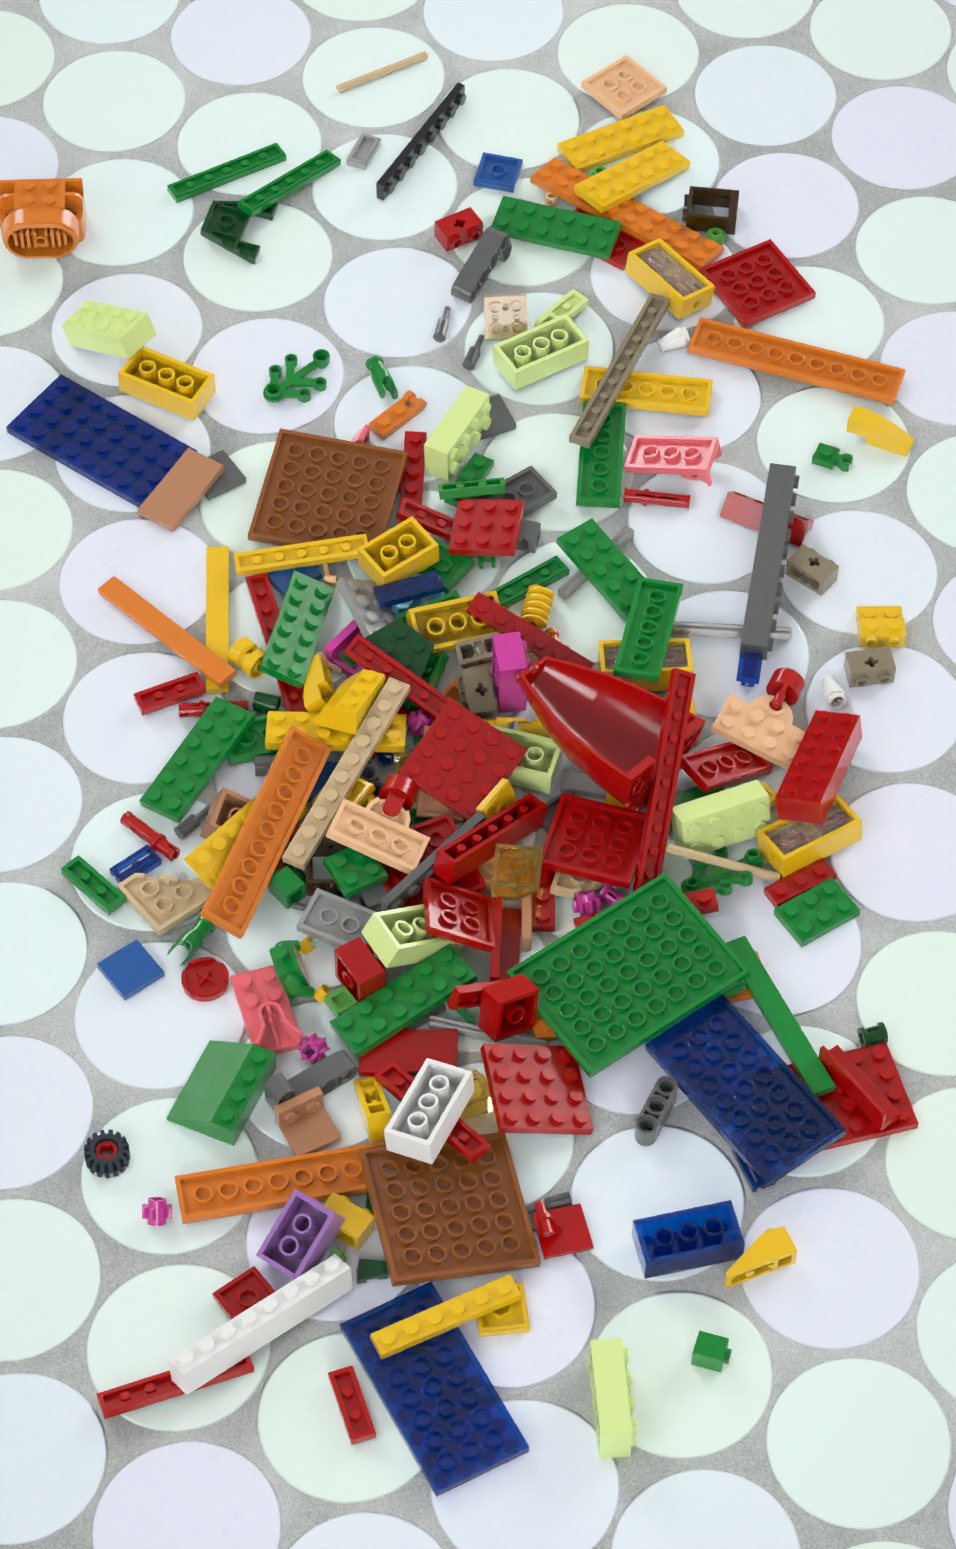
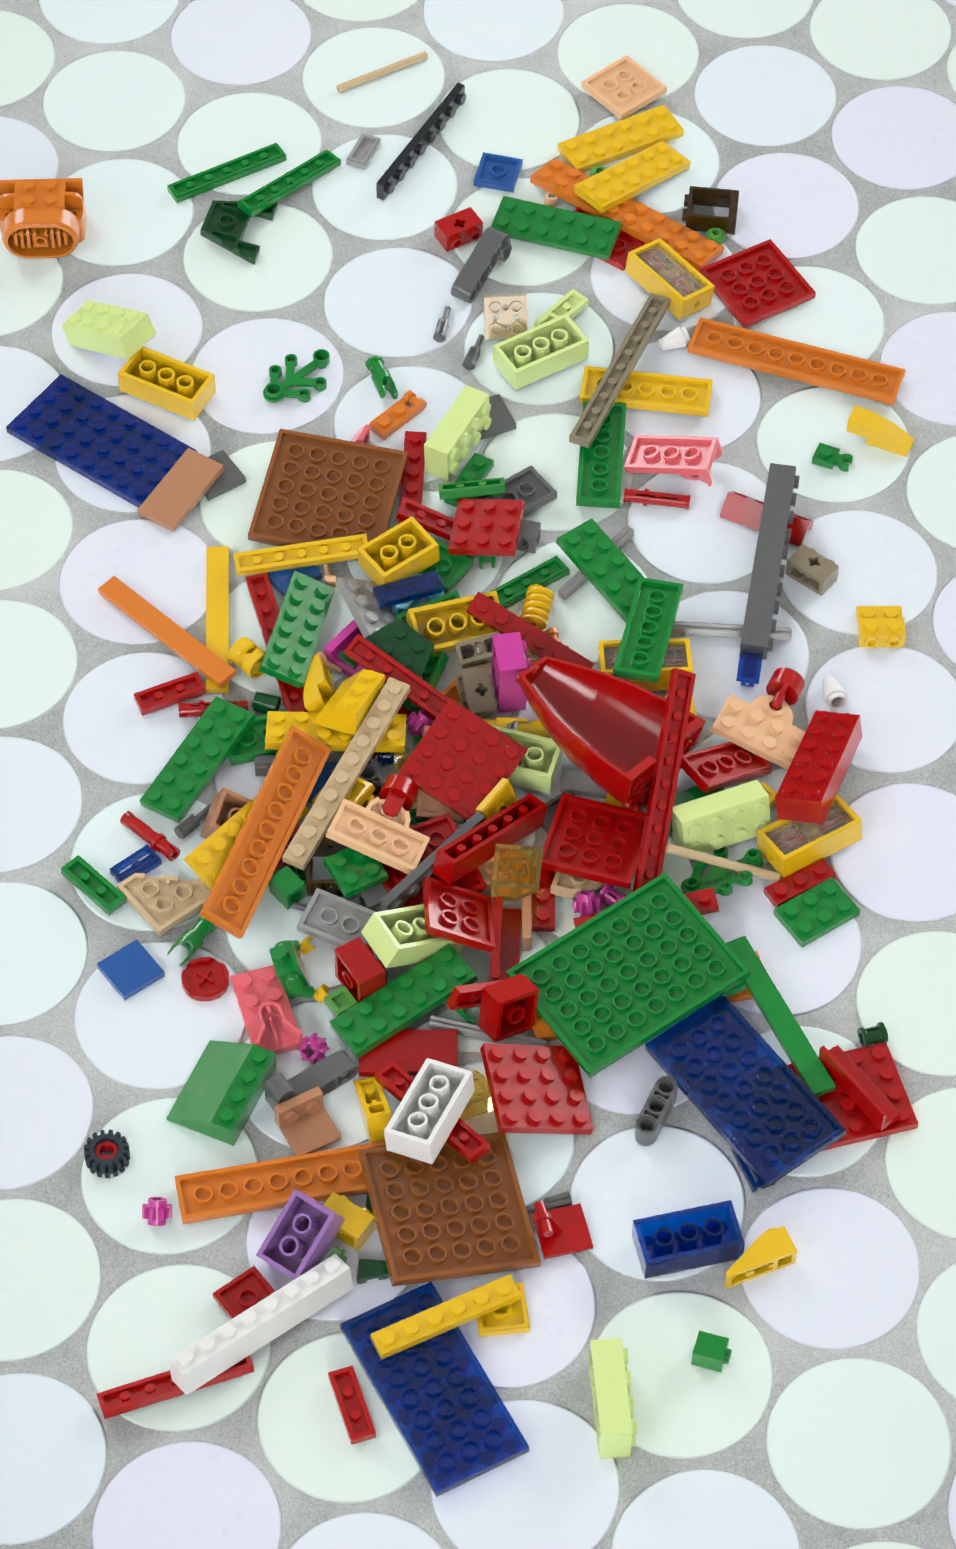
(869, 667): dark tan brick -> none

